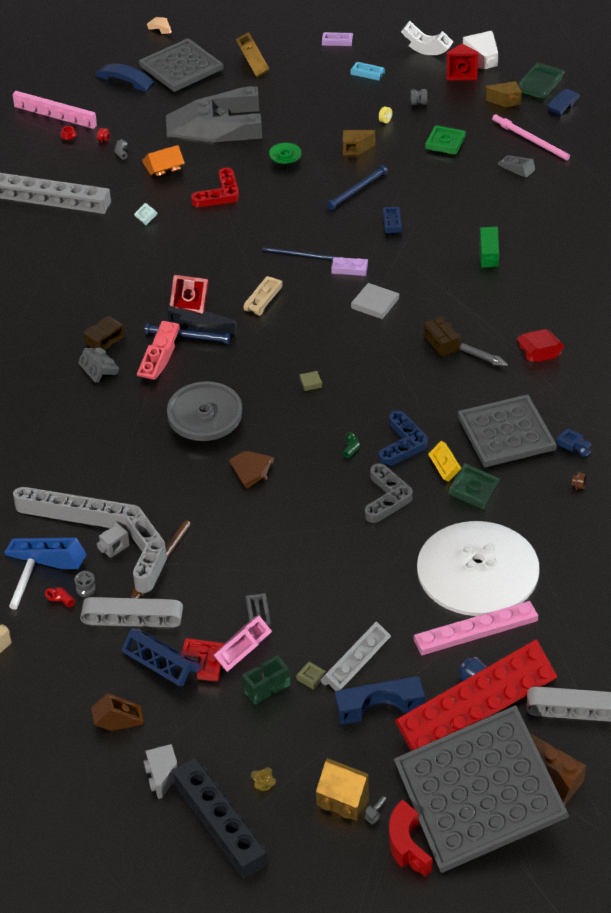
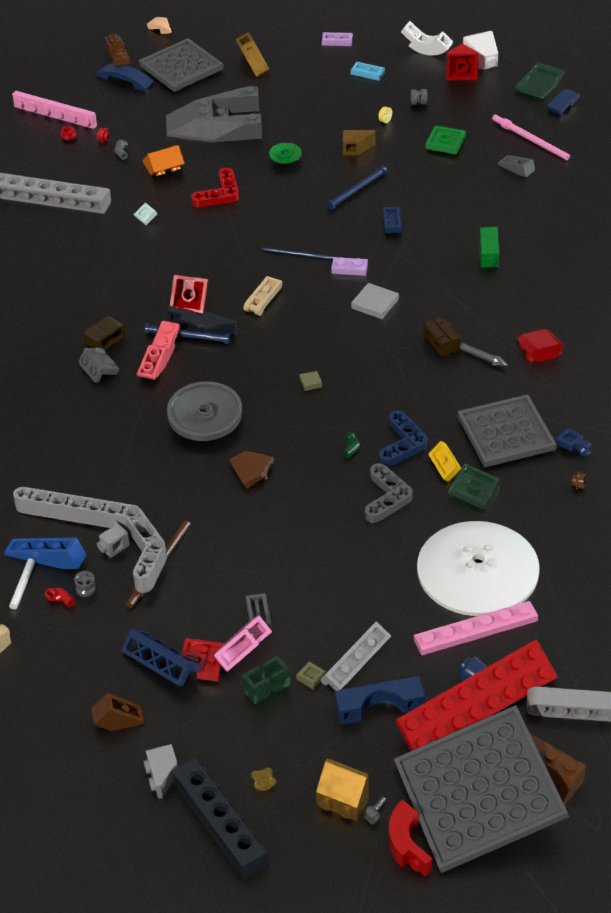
(117, 50): none -> reddish brown slope
(131, 612): light grey beam -> none
(504, 94): pearl gold slope -> none

